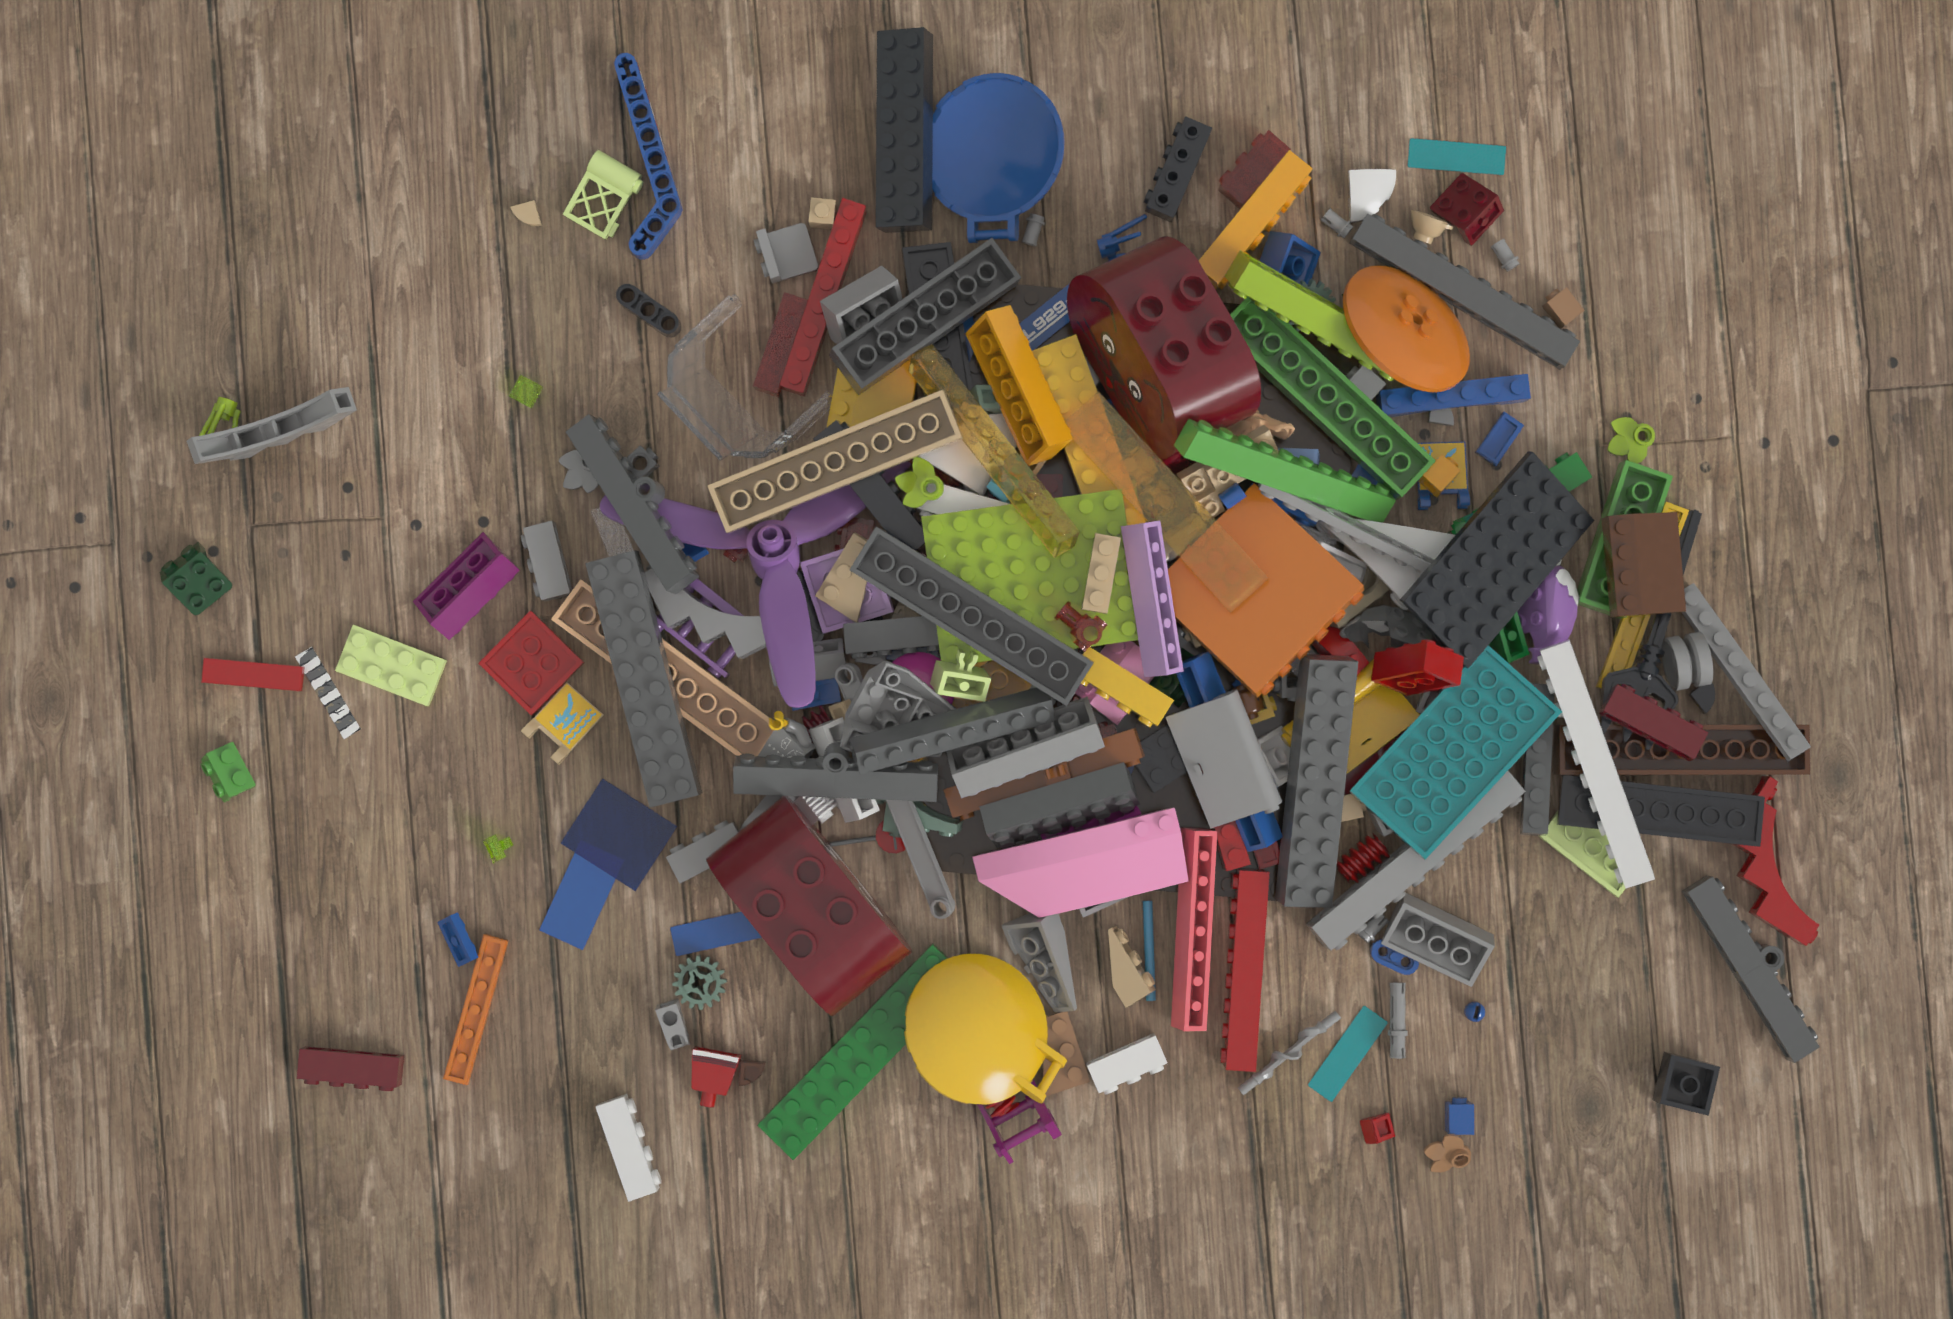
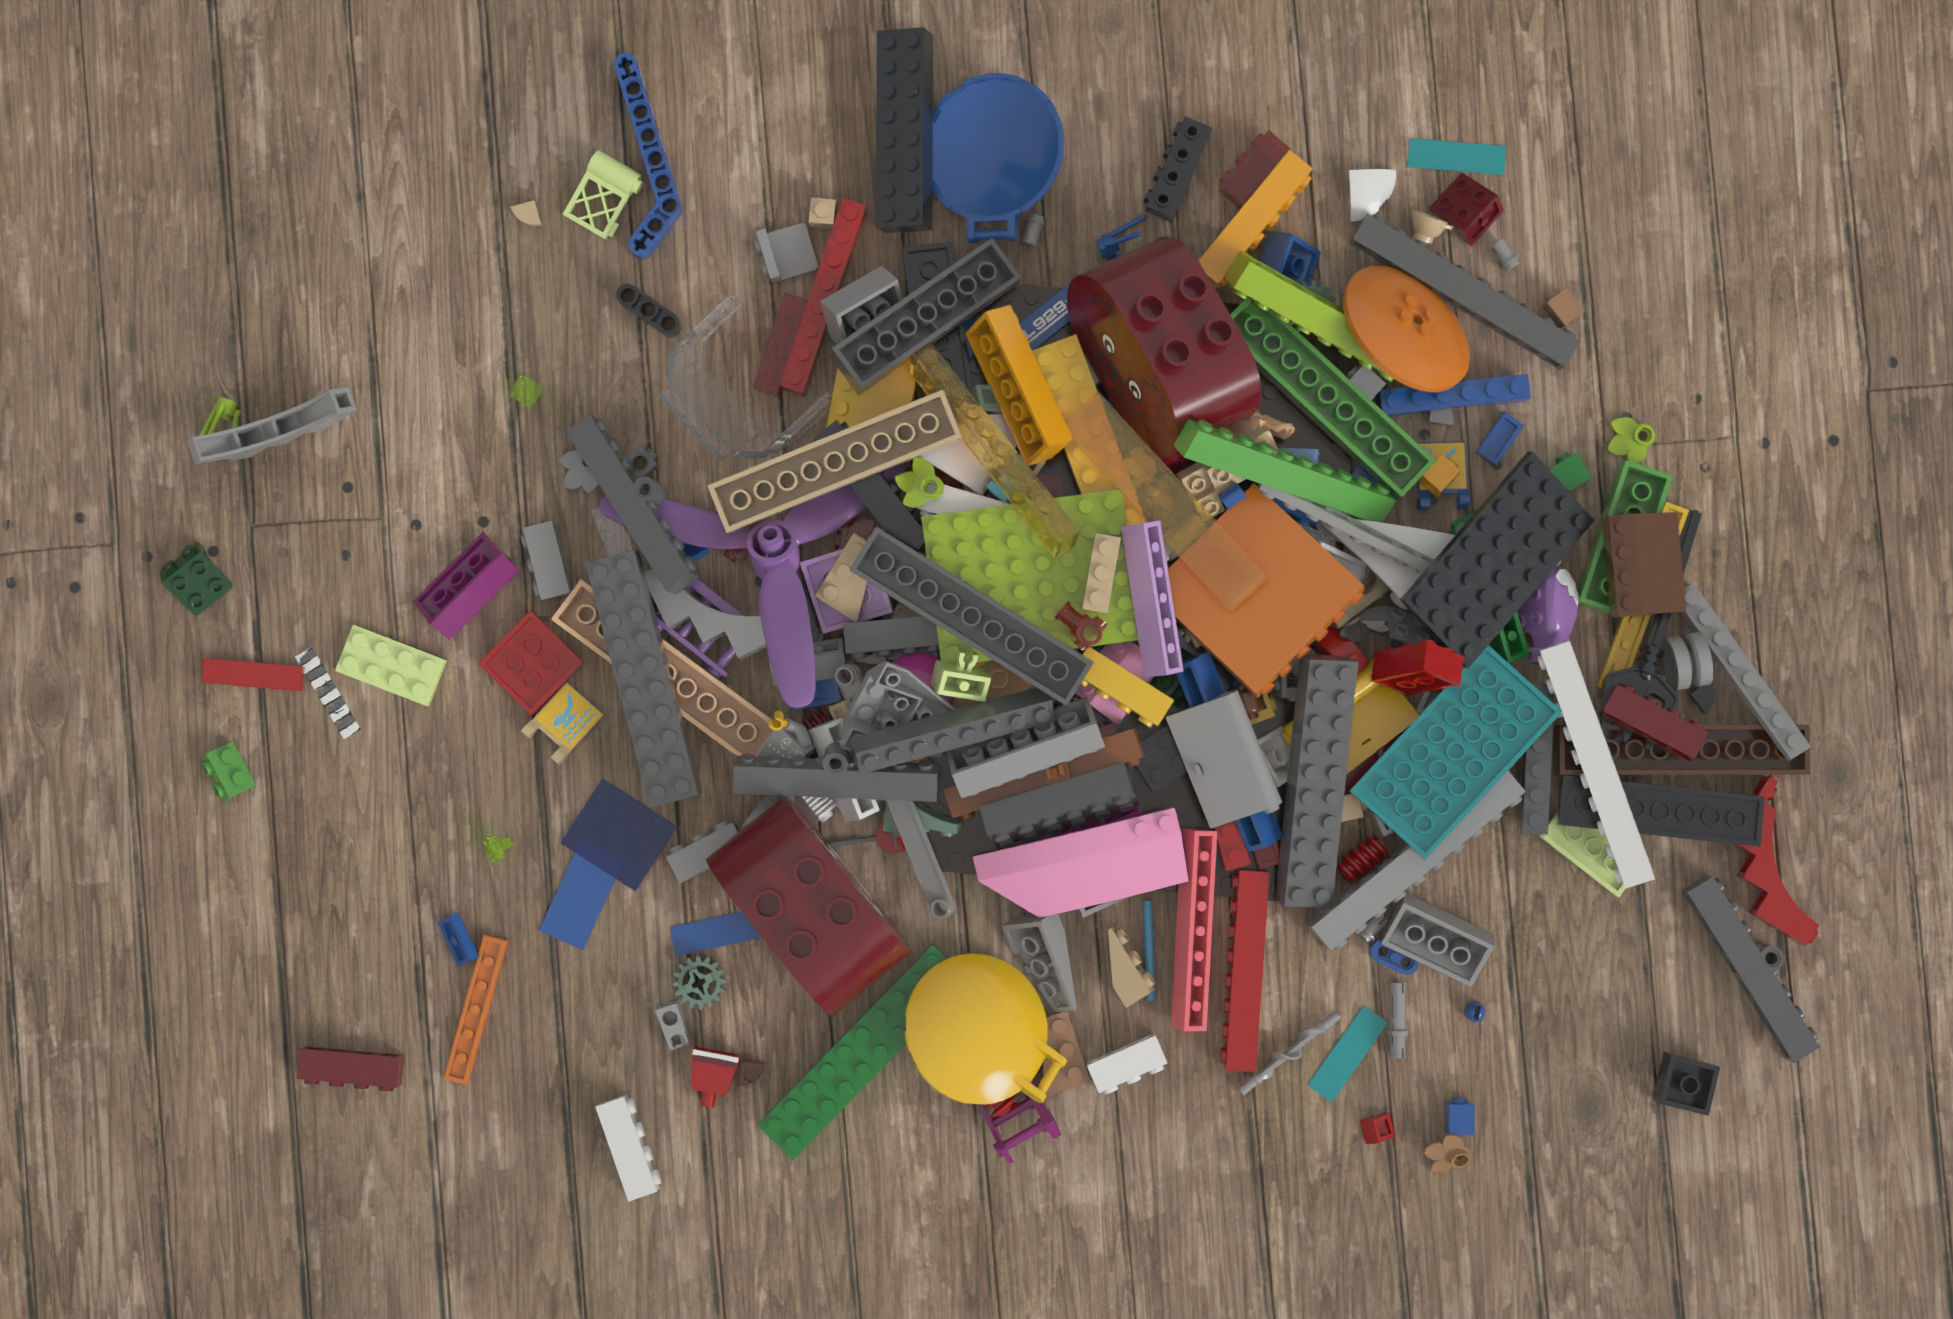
(1337, 223): light grey pin -> none

